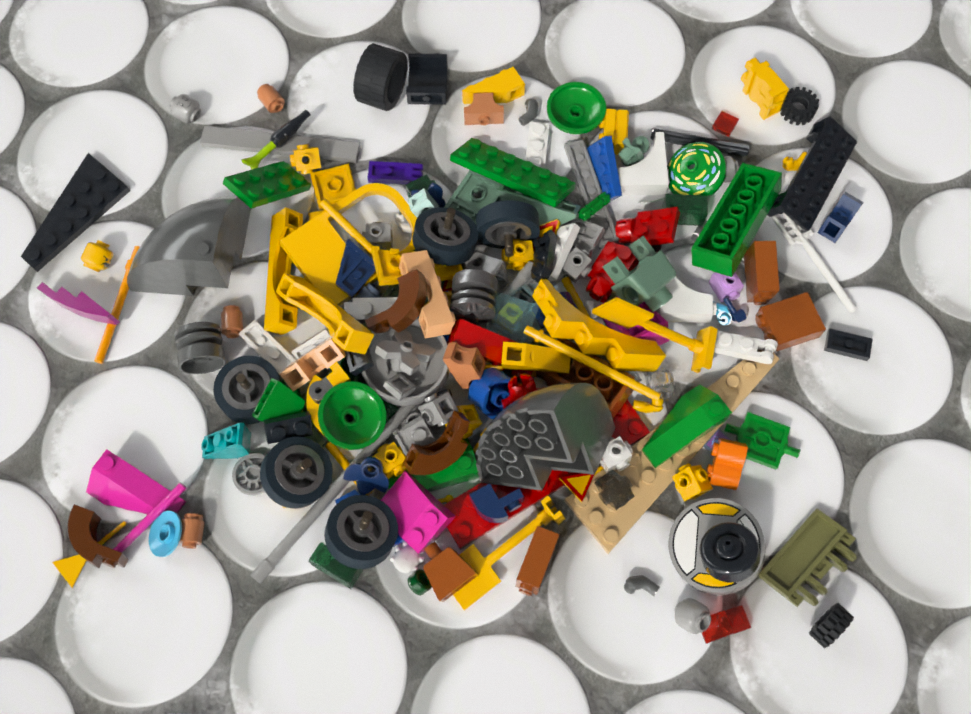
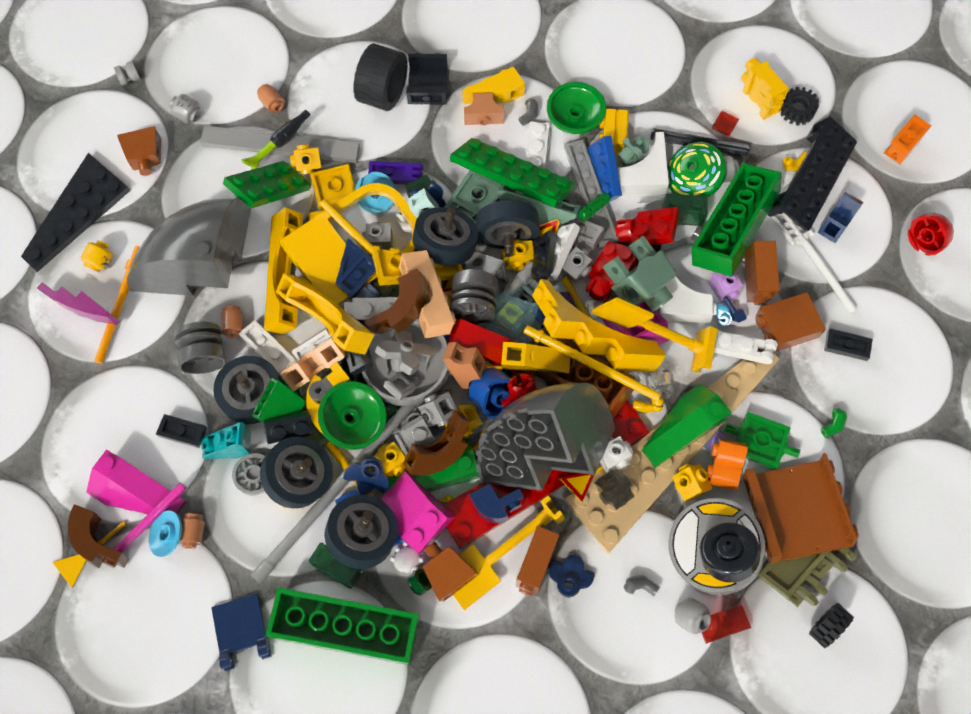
(130, 70): none -> light grey wheel
(142, 149): none -> dark orange torso
(181, 431): none -> black plate
(239, 627): none -> dark blue flag
(343, 626): none -> green brick
(378, 204): none -> medium azure plate
(570, 571): none -> dark blue plate
(800, 510): none -> dark orange panel
(839, 420): none -> green arm
(907, 139): none -> orange hinge
(931, 233): none -> red cylinder

